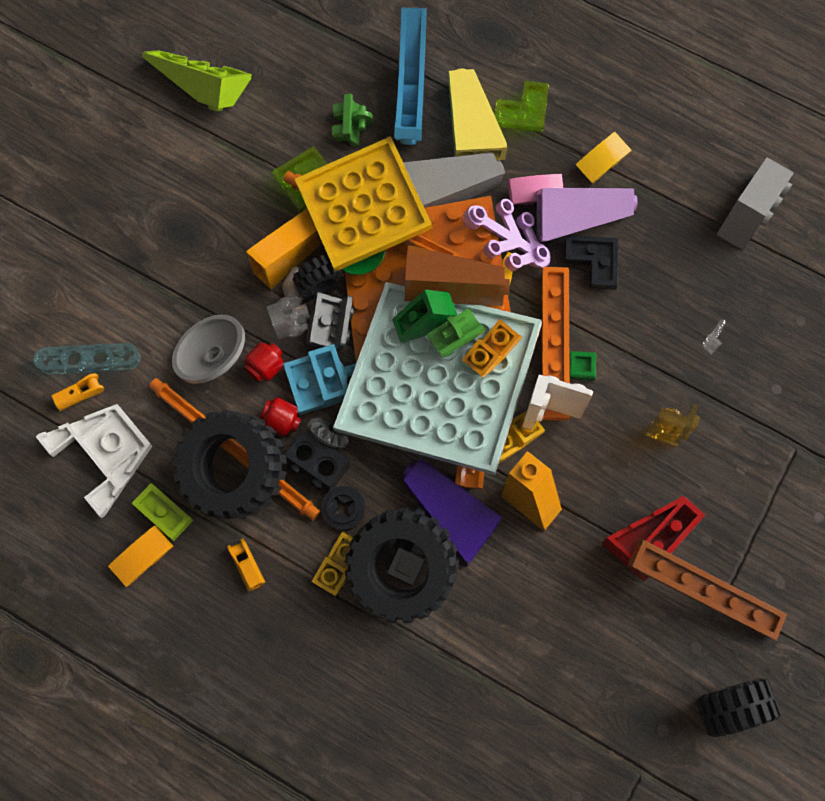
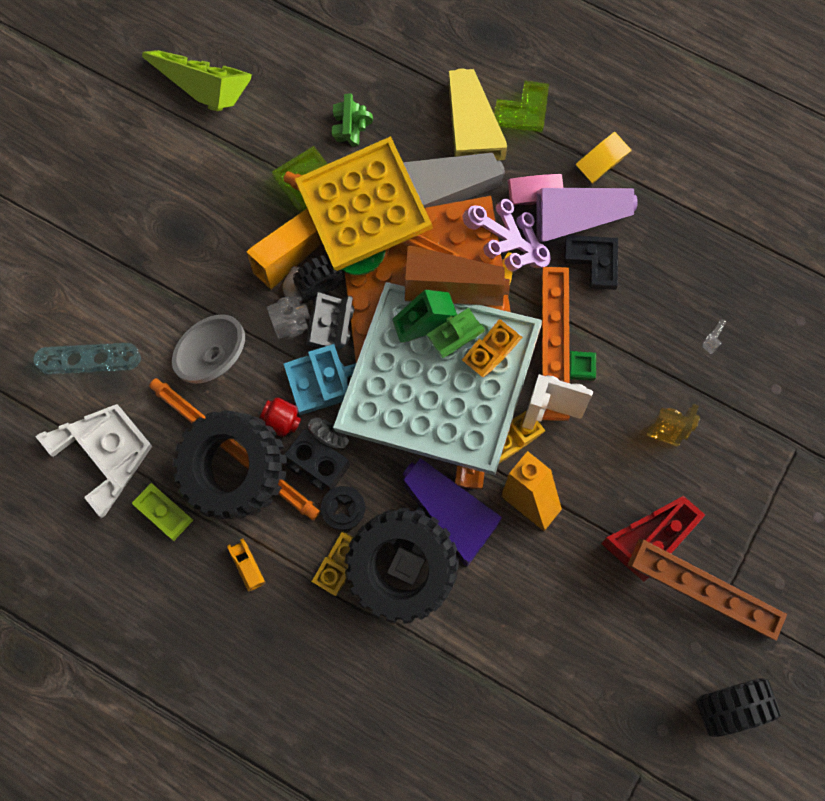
(73, 394): light orange bar -> none
(140, 556): light orange slope -> none
(263, 362): red head -> none
(411, 76): dark azure arch -> none
(755, 202): light grey wedge -> none

